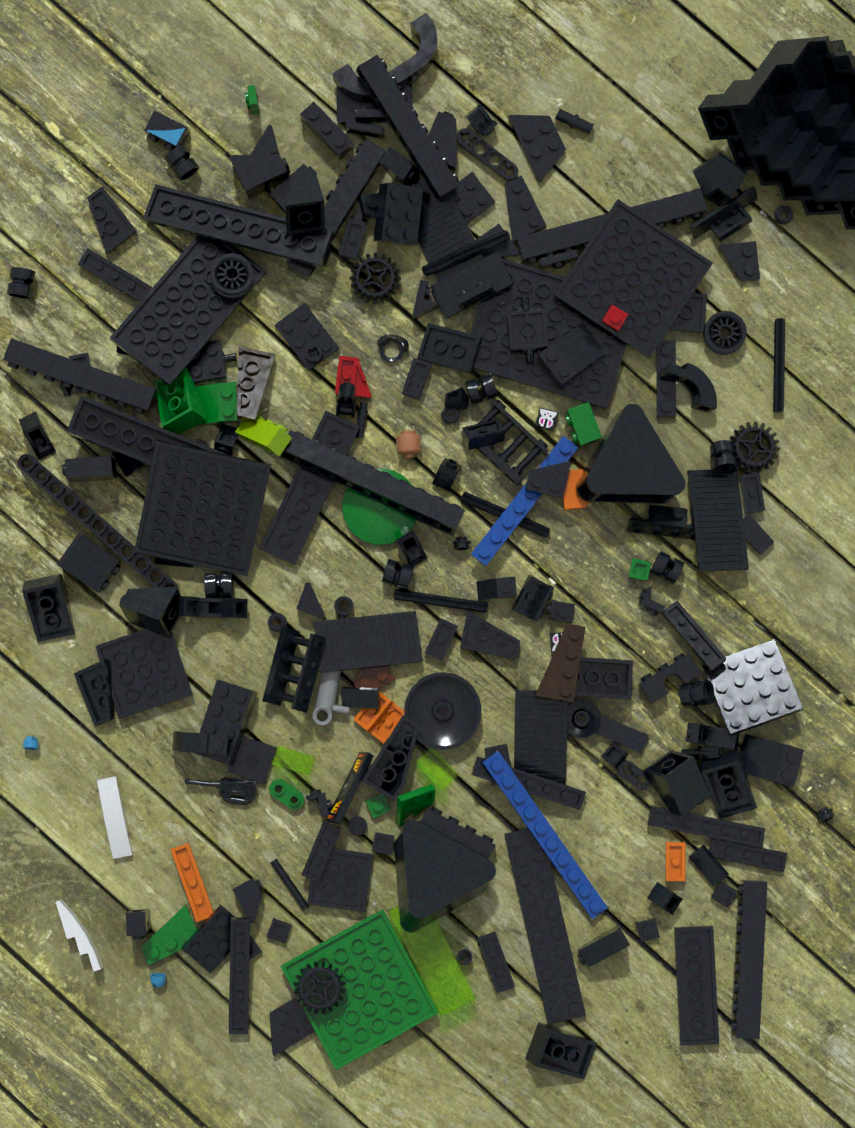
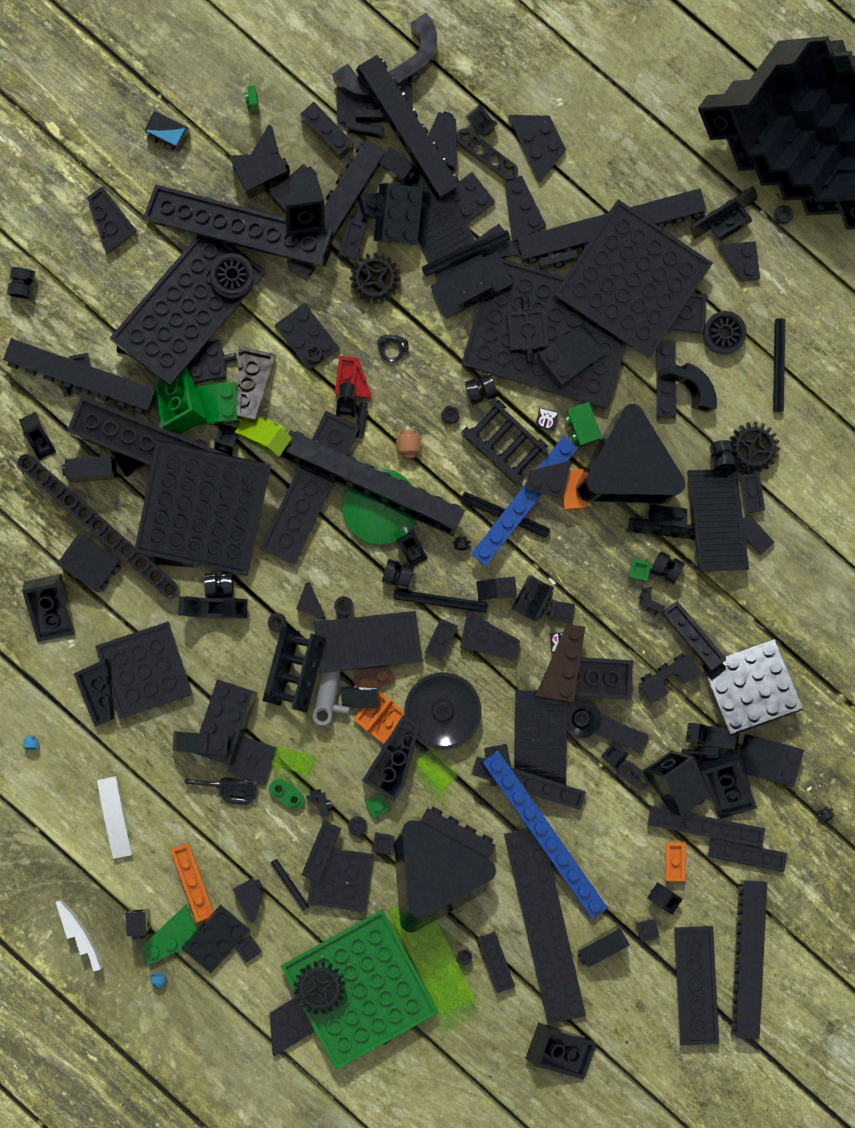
(114, 275): black plate -> none
(152, 608): black slope -> none
(180, 160): black wheel -> none
(239, 975): black plate -> none
(279, 930): black tile -> none
(349, 787): black tile -> none
(414, 802): green wing -> none
(416, 379): black plate -> none
(423, 306): black slope -> none
(446, 474): black bracket -> none
(449, 348): black tile -> none
(456, 399): black slope -> none
(483, 434): black slope -> none
(574, 121): black pin -> none
(614, 317): red plate -> none
(697, 693): black wheel -> none
(708, 865): black tile -> none
(719, 178): black slope -> none
(724, 894): black tile -> none

